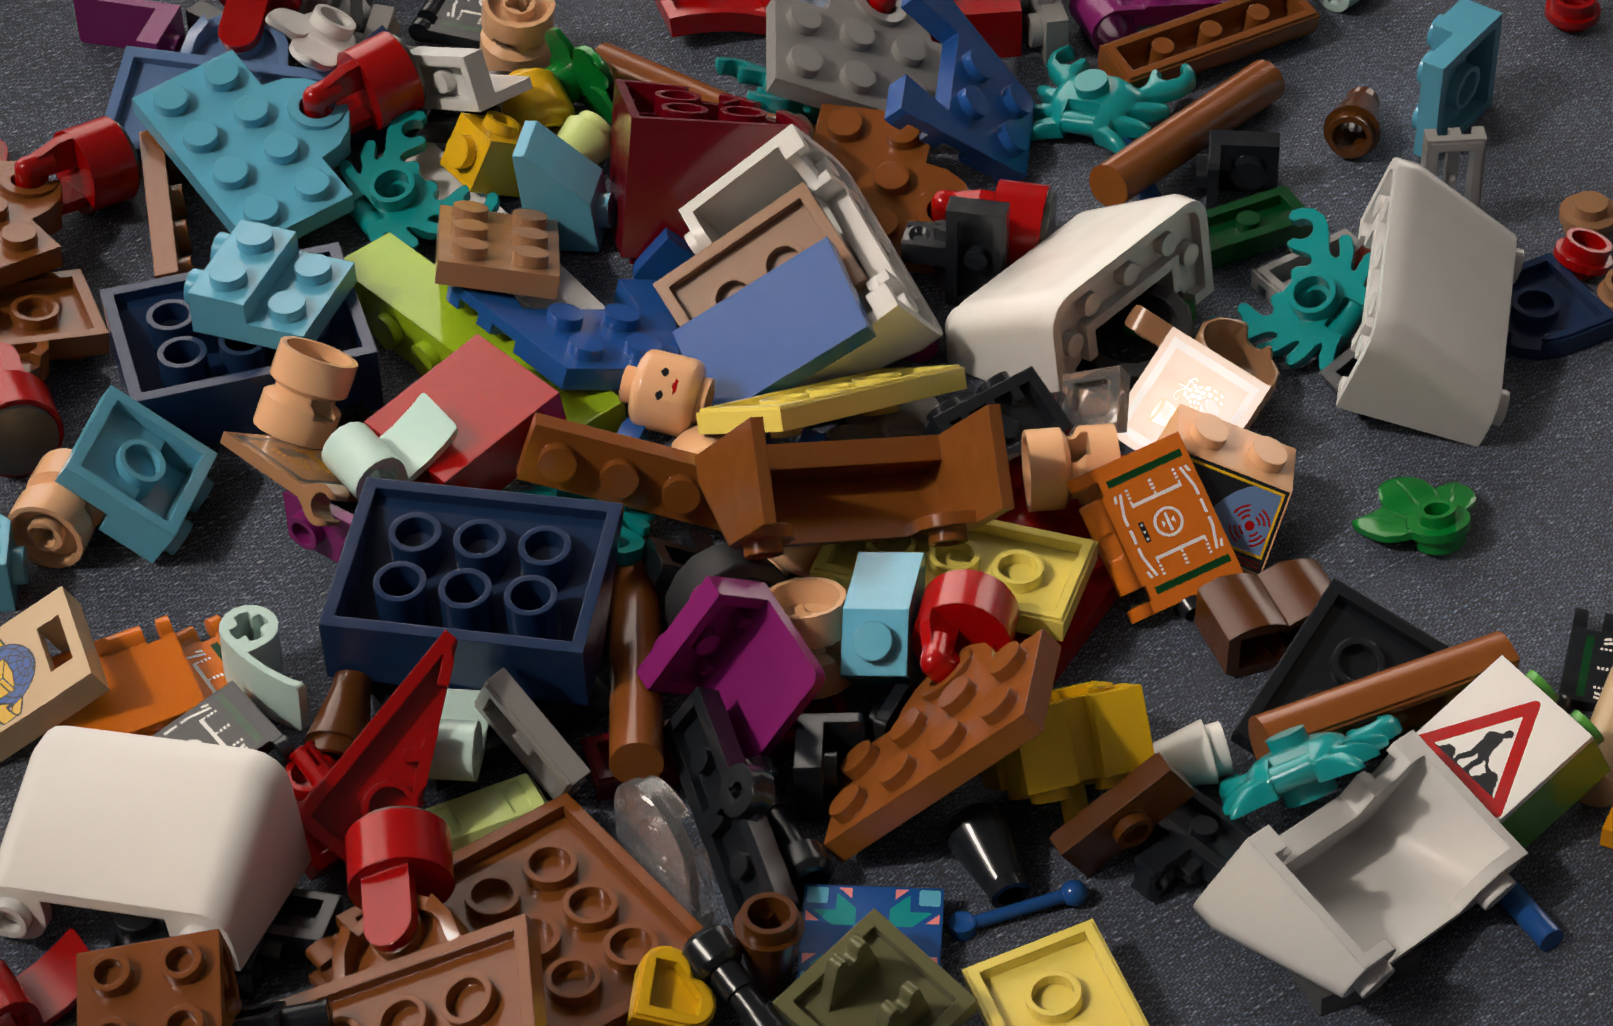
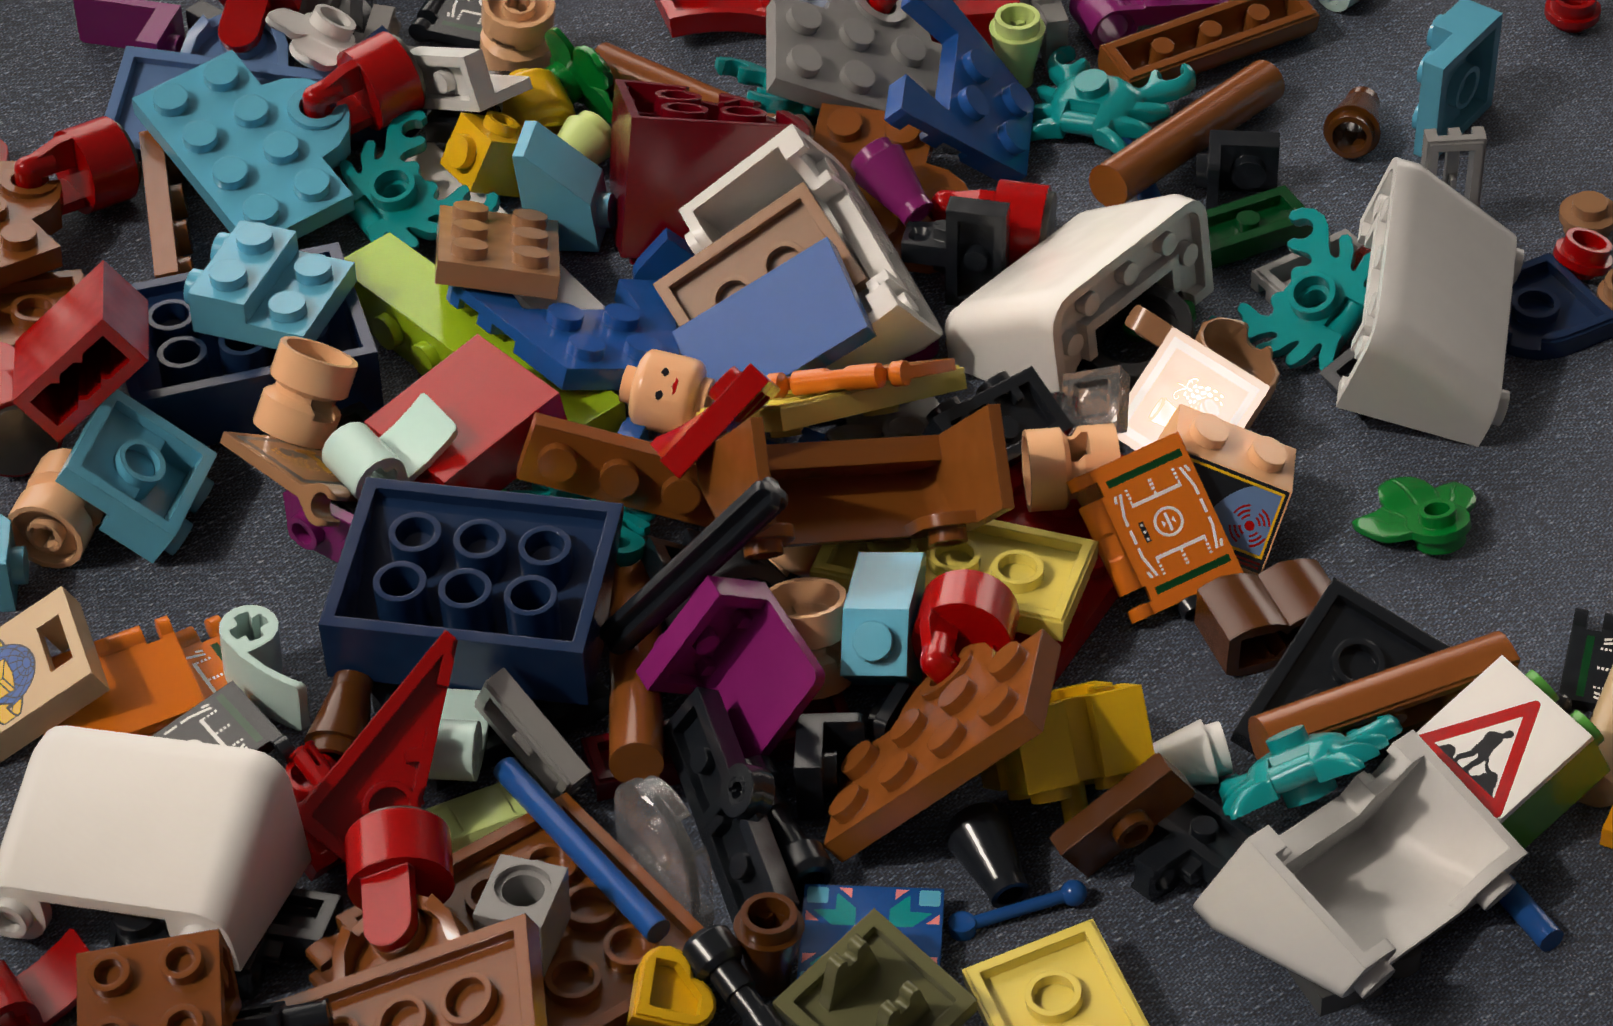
(81, 351): none -> red brick
(528, 888): none -> light grey brick
(582, 850): none -> blue bar
(692, 565): none -> black axle
(735, 399): none -> red plate
(857, 376): none -> orange piece
(889, 178): none -> magenta cone
(1017, 39): none -> yellowish green cone

